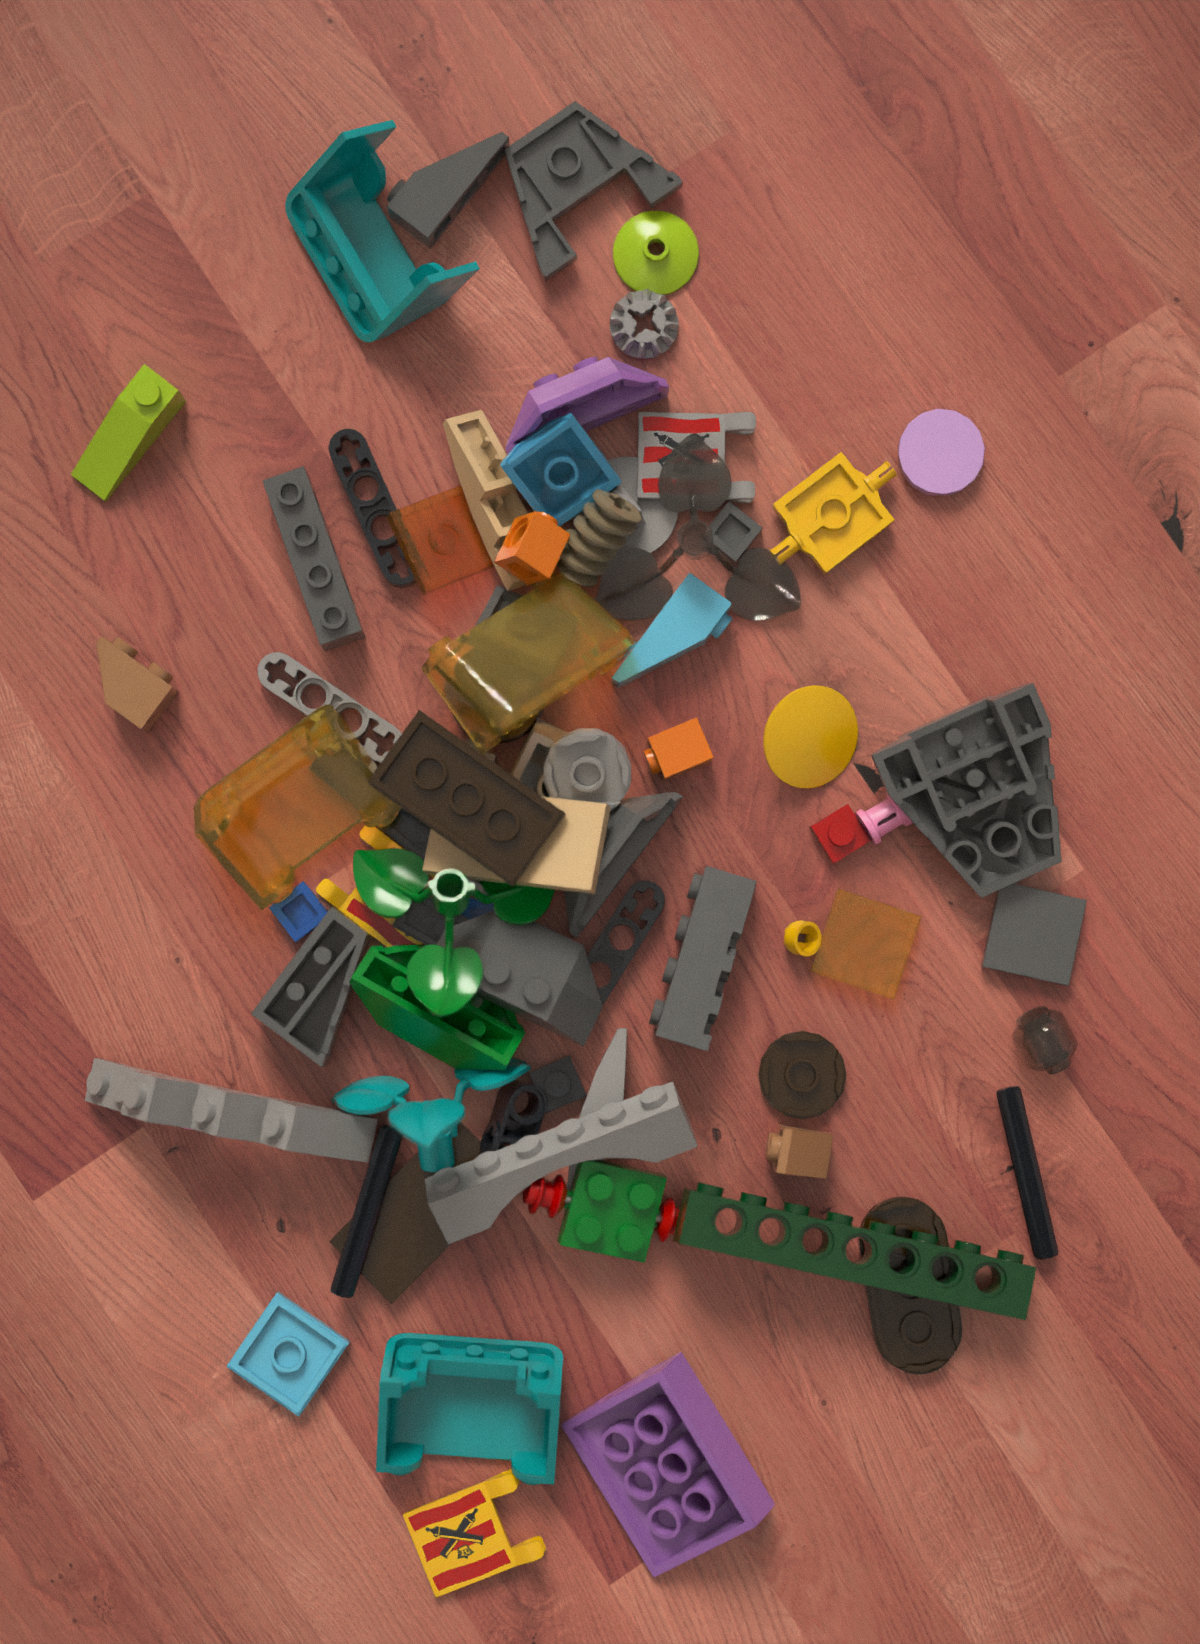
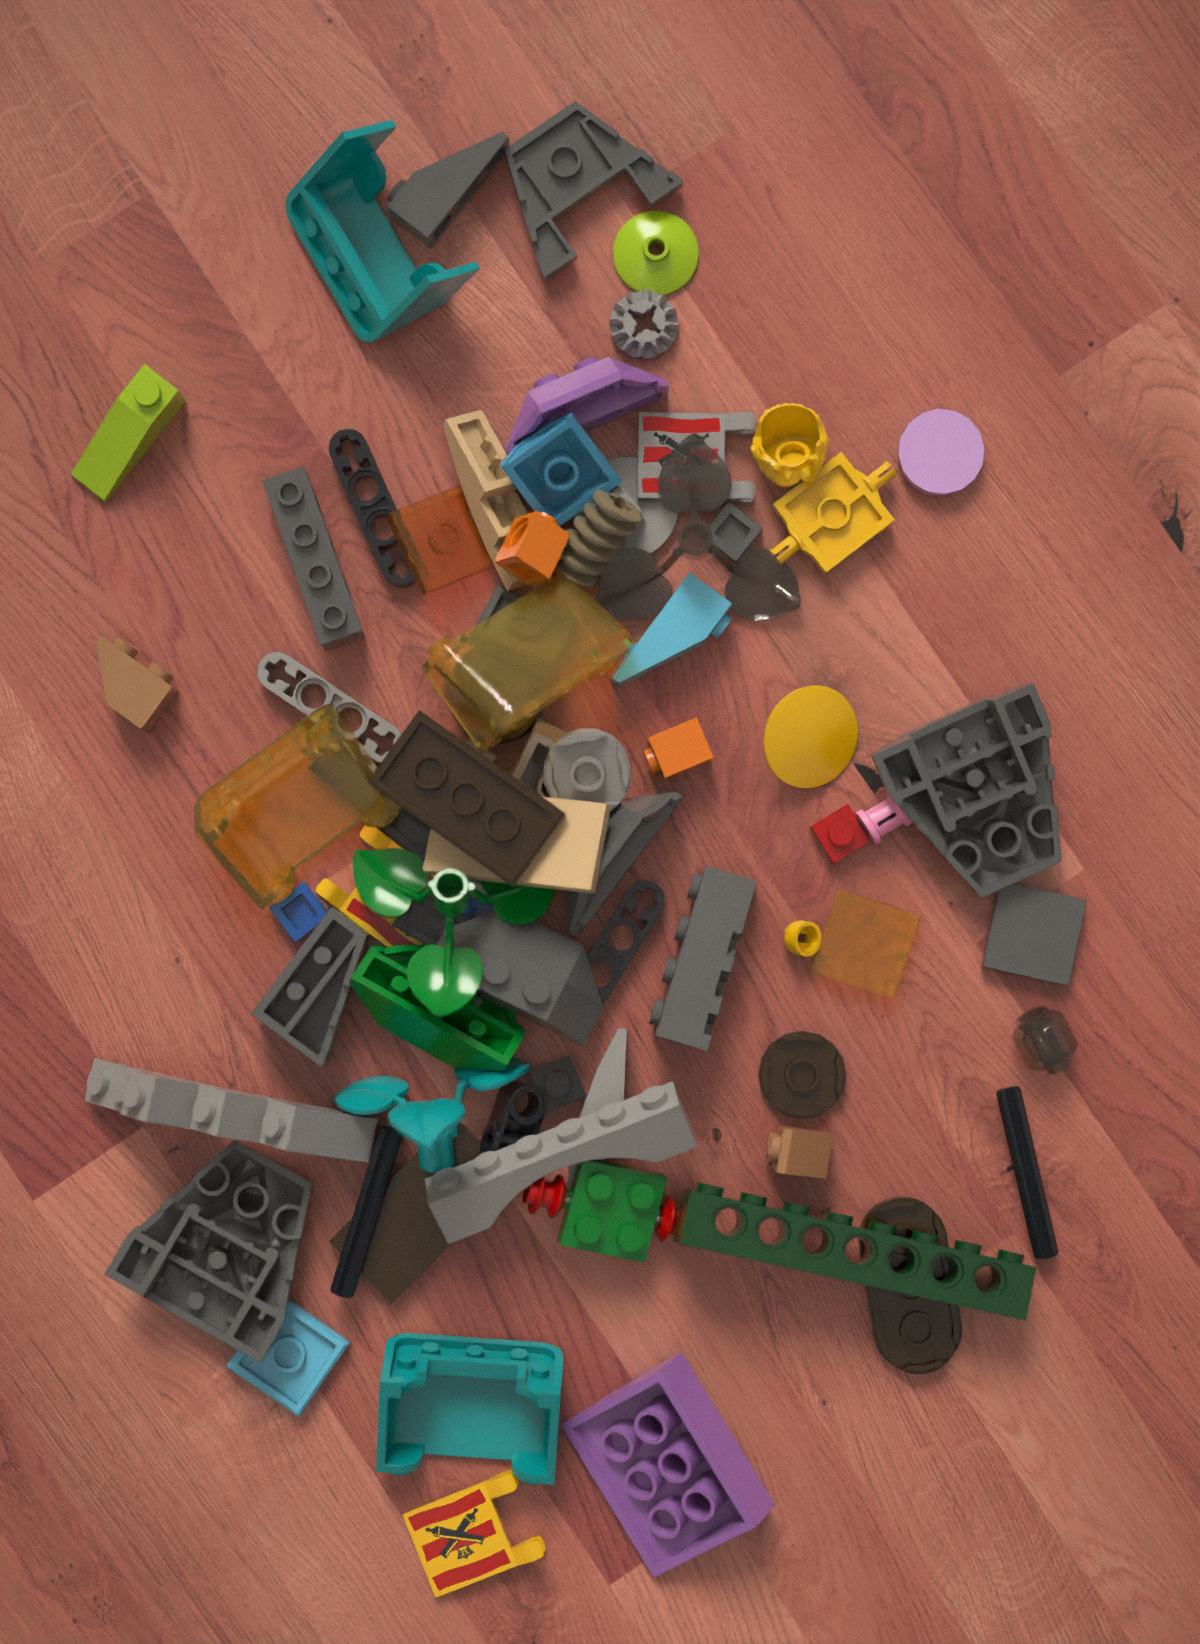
(222, 1249): none -> dark grey wedge
(790, 444): none -> yellow hair

